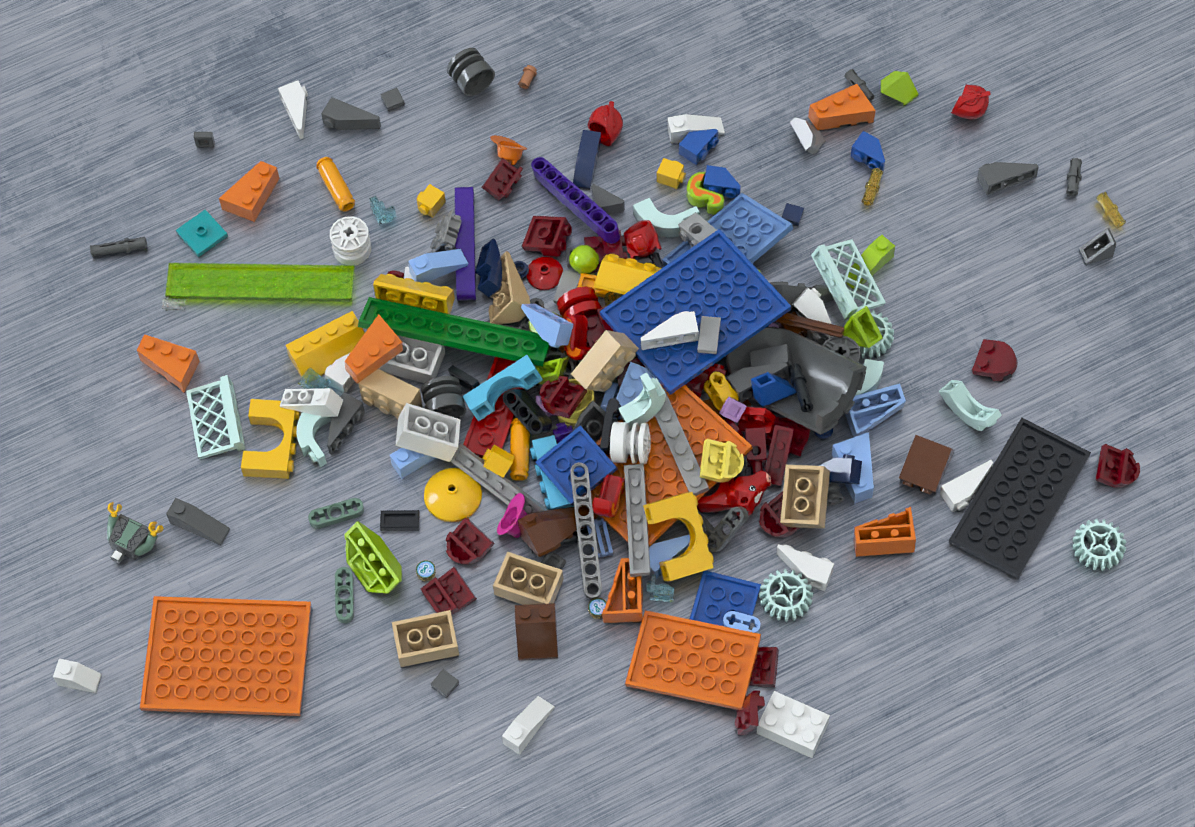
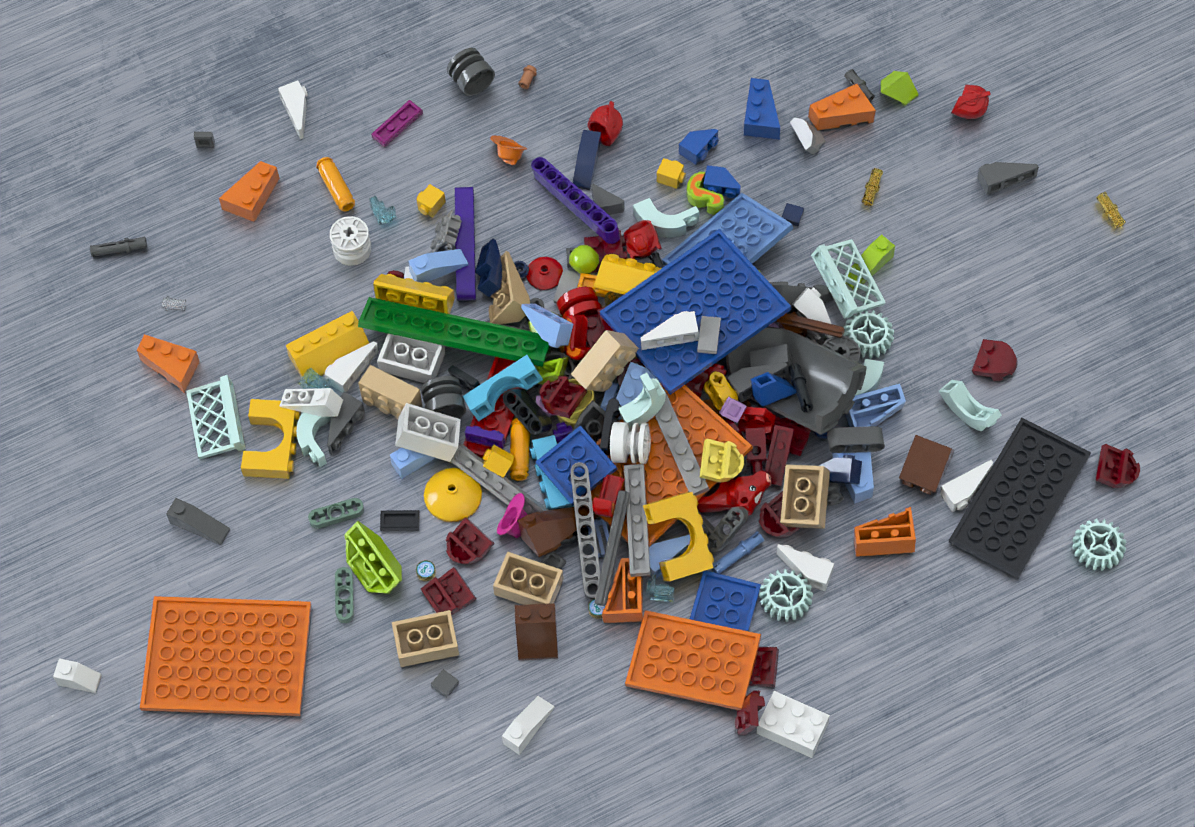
(129, 536): torso -> none
(201, 233): teal plate -> none
(260, 282): clear neon green plate -> none
(348, 117): dark grey slope -> none
(373, 350): orange wedge -> none
(392, 99): dark grey tile -> none
(397, 123): none -> magenta tile
(489, 438): none -> dark purple plate
(501, 179): dark red bracket -> none
(547, 235): dark red plate -> none
(612, 548): none -> dark grey axle
(681, 125): white slope -> none
(695, 229): light grey brick -> none
(740, 620): light blue beam -> none
(744, 548): none -> medium blue pin
(761, 113): none -> blue wedge
(855, 439): none -> dark grey beam
(862, 328): lime slope -> none
(868, 151): blue slope -> none
(1074, 177): dark grey pin -> none
(1099, 247): dark grey slope -> none

